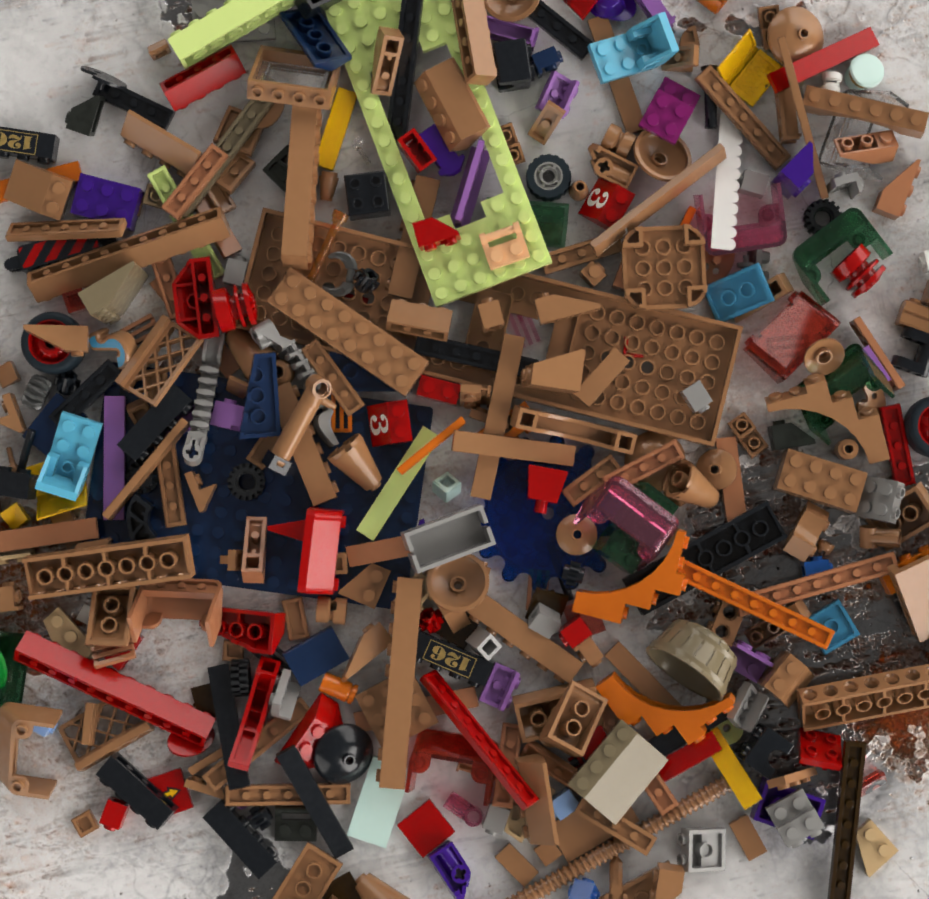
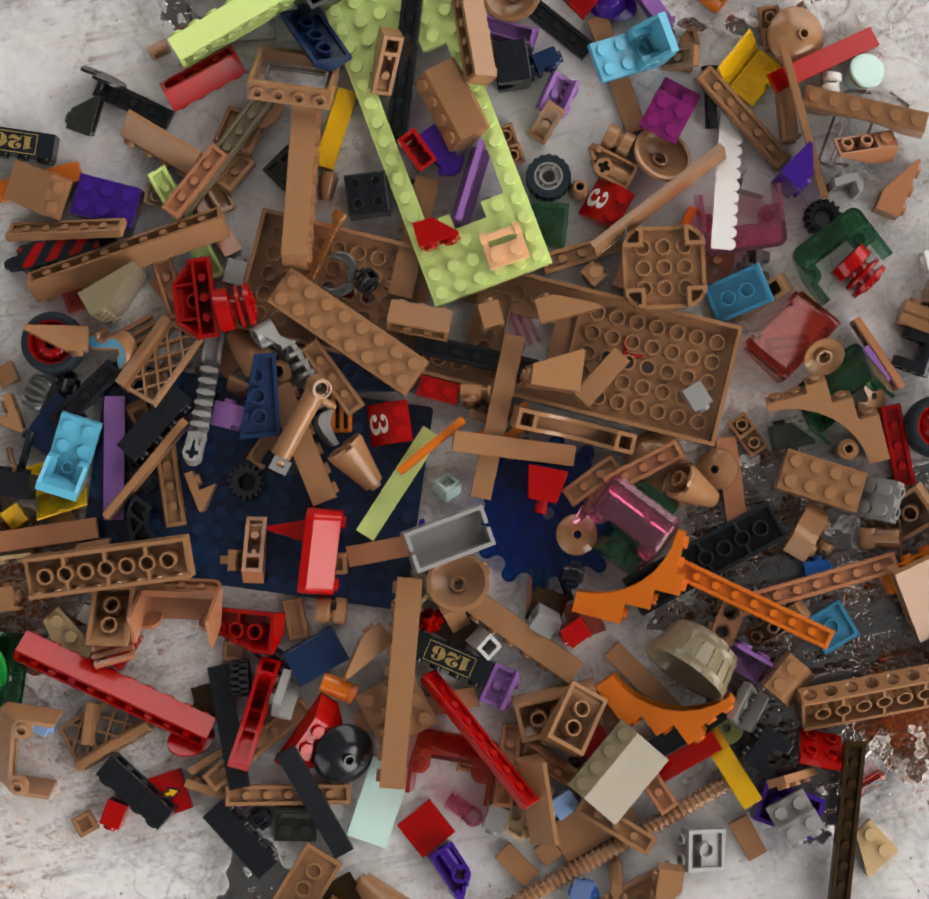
(367, 585): medium nougat wing -> none
(589, 652): medium nougat brick -> none

